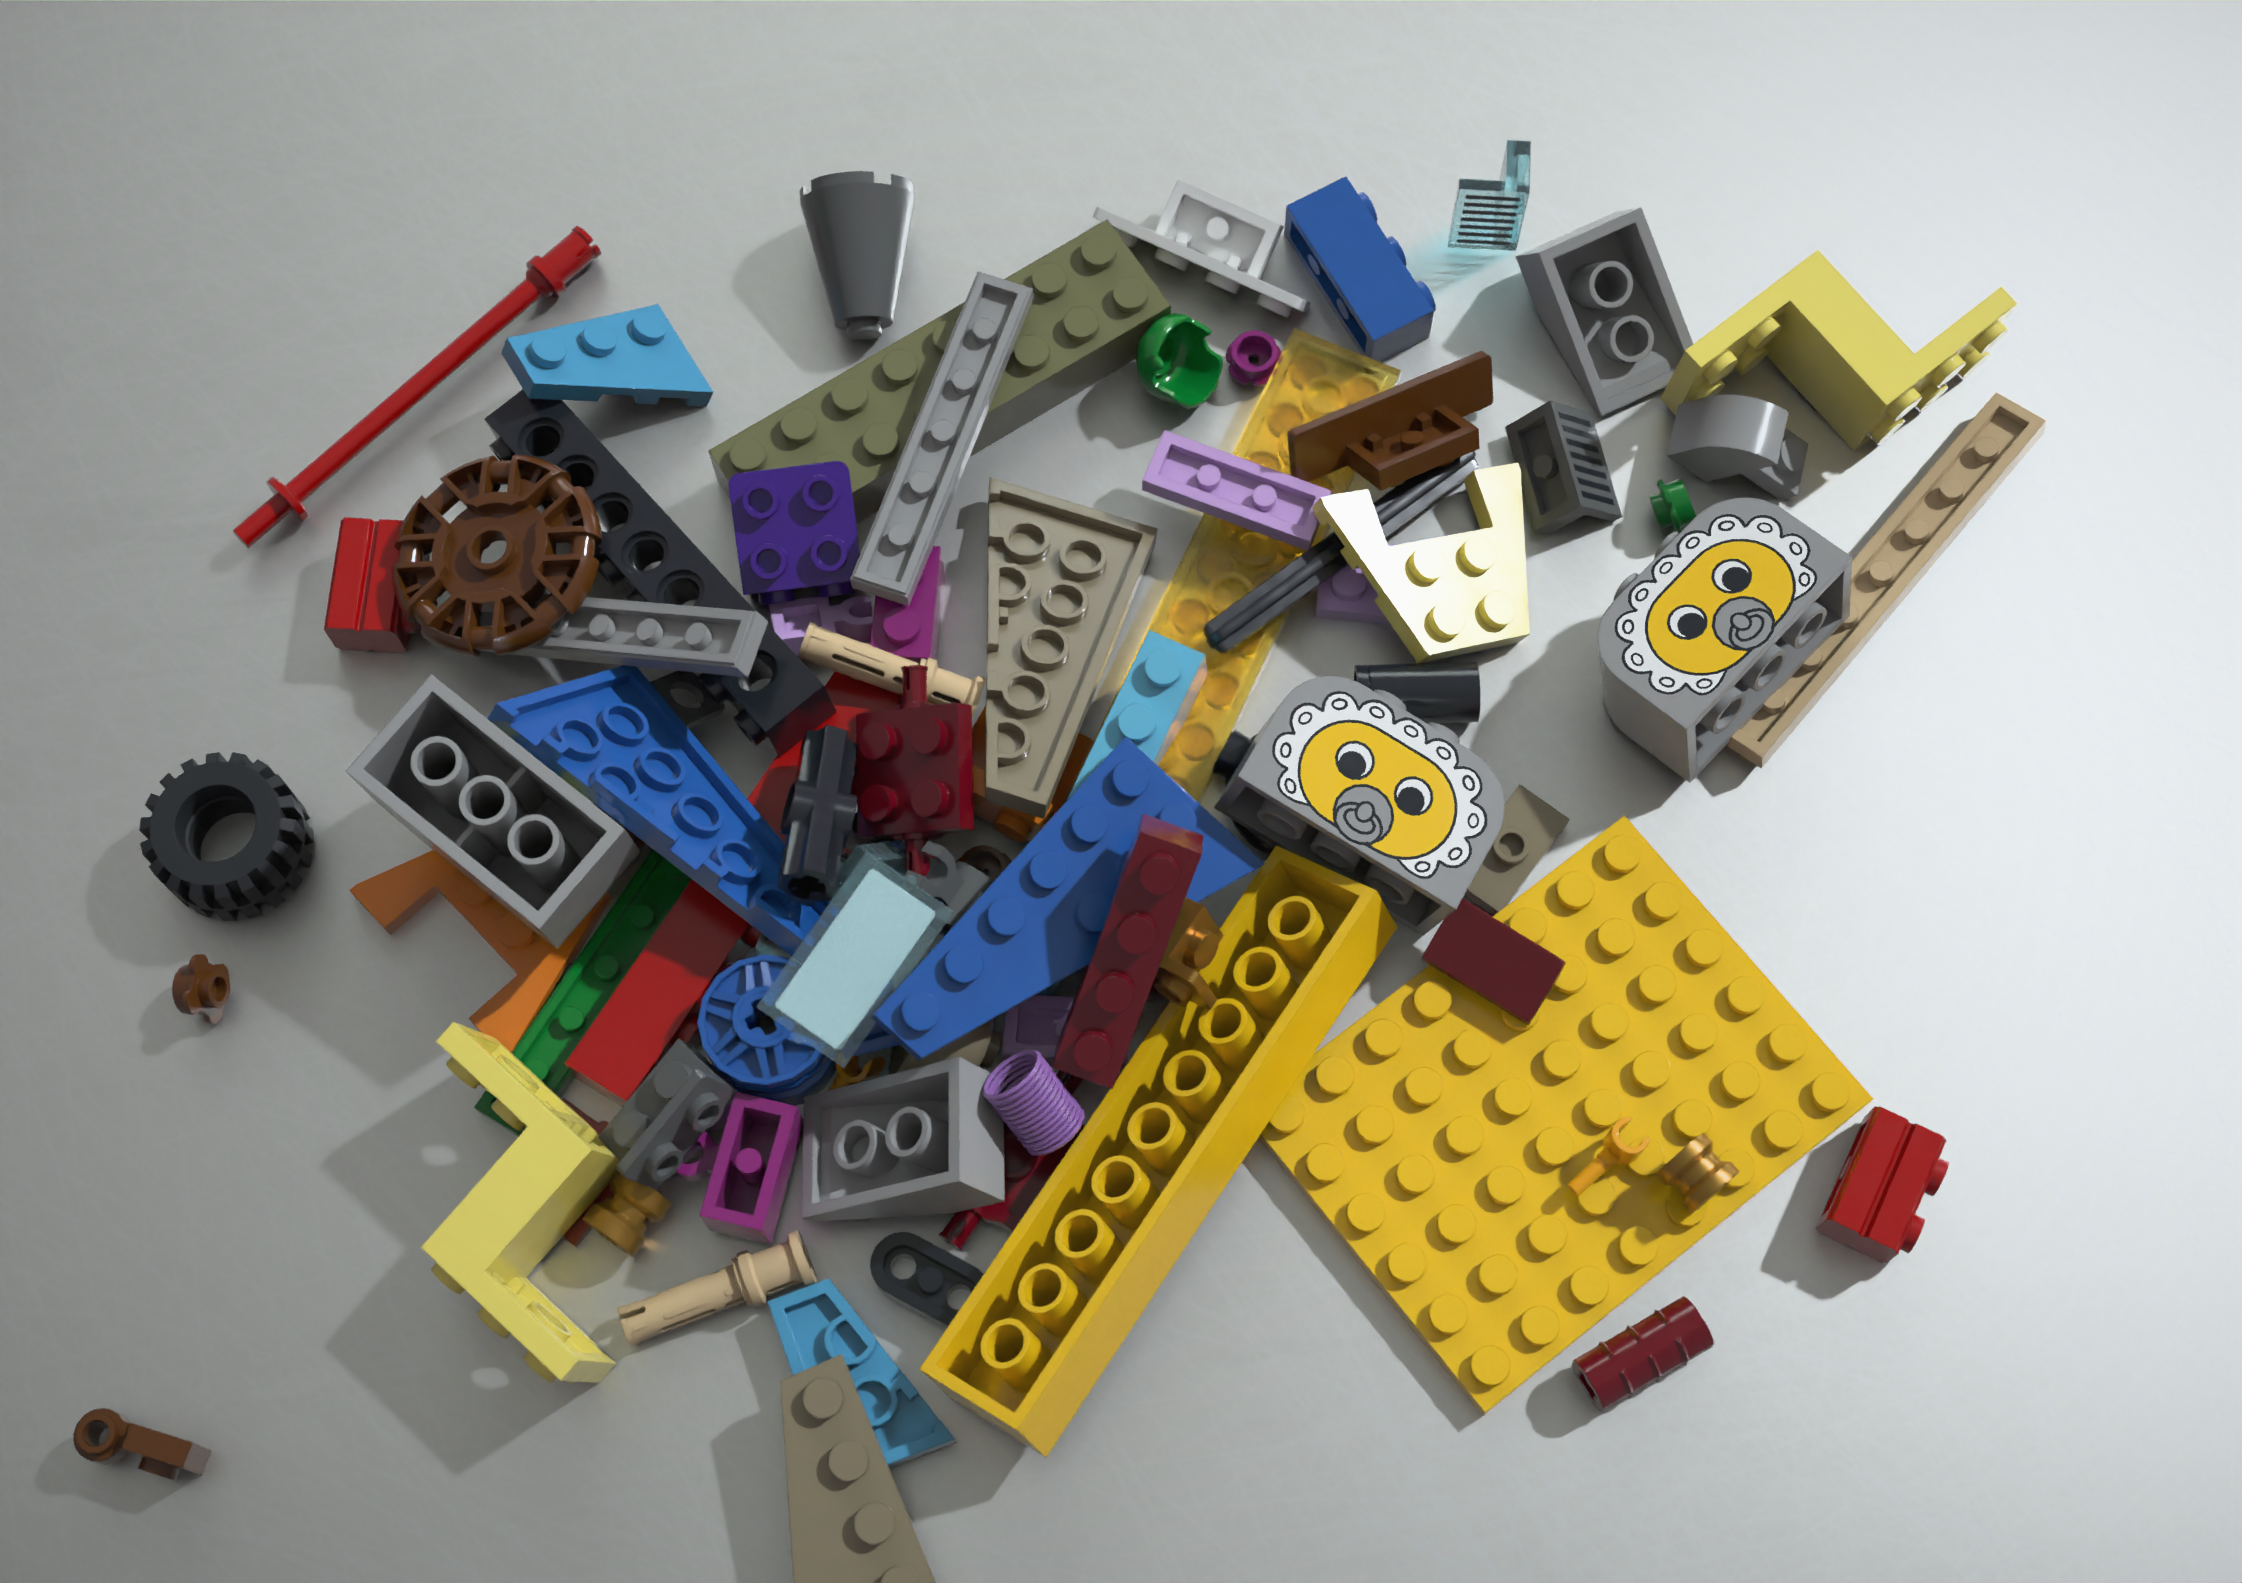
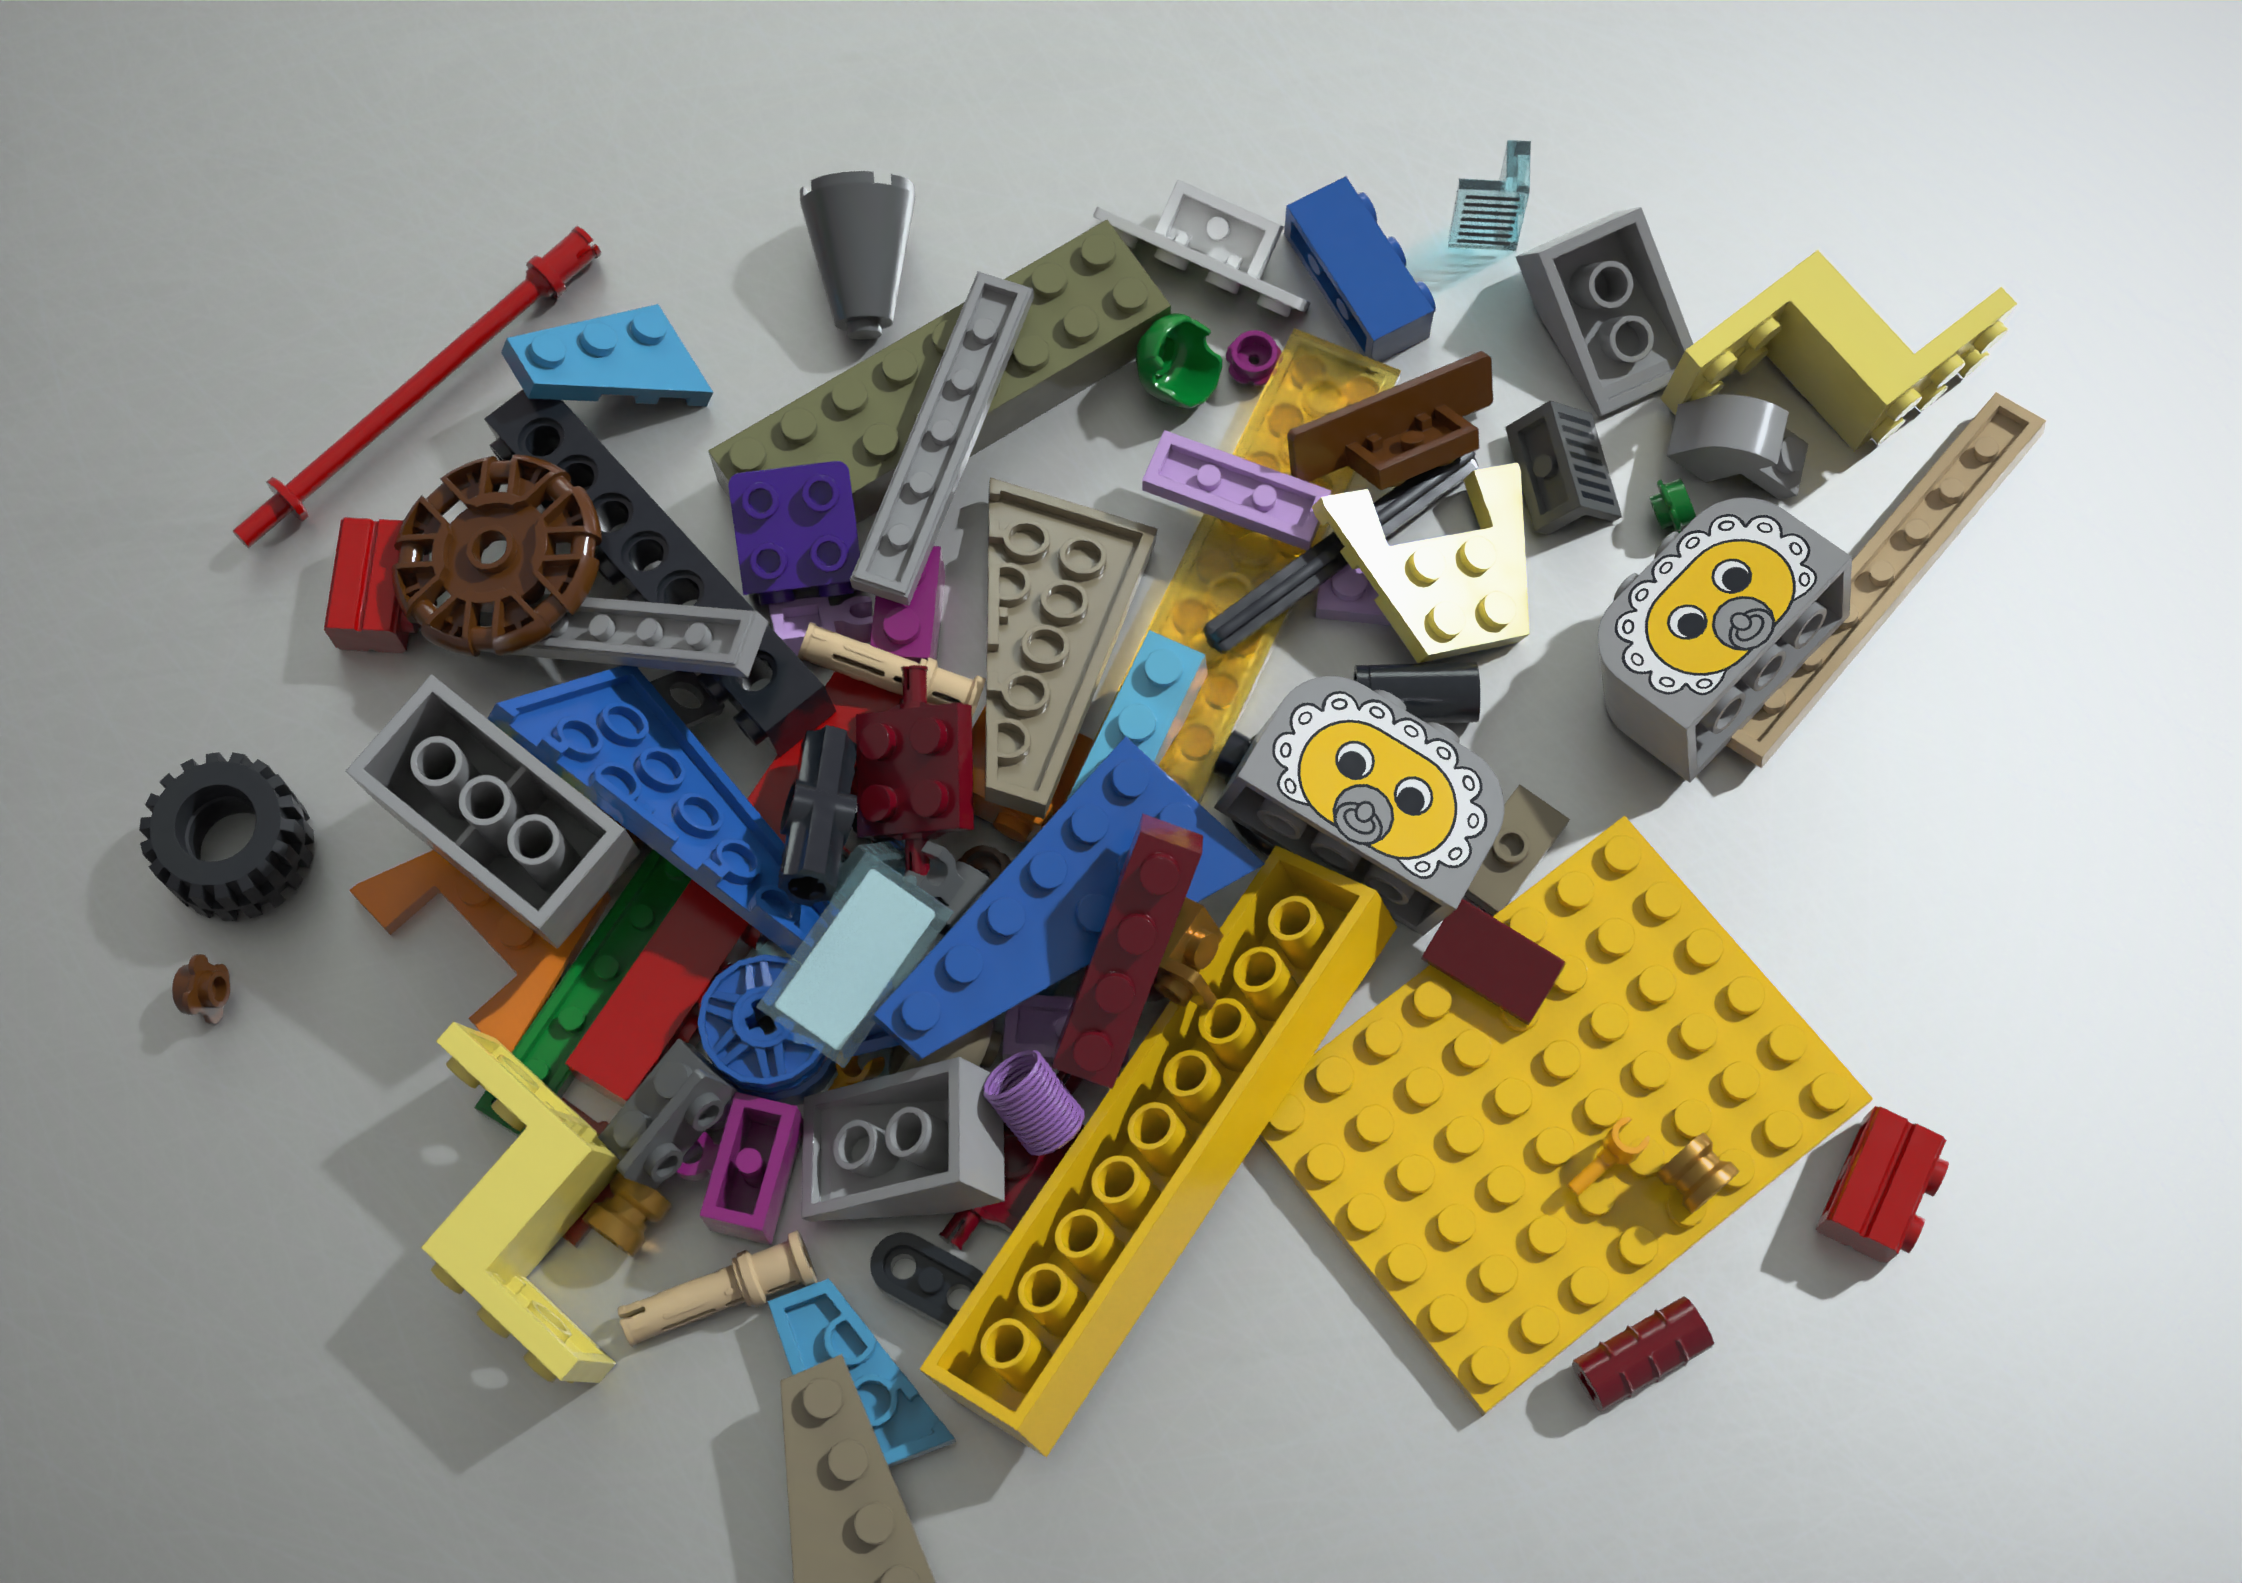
(160, 1452): reddish brown plate -> none

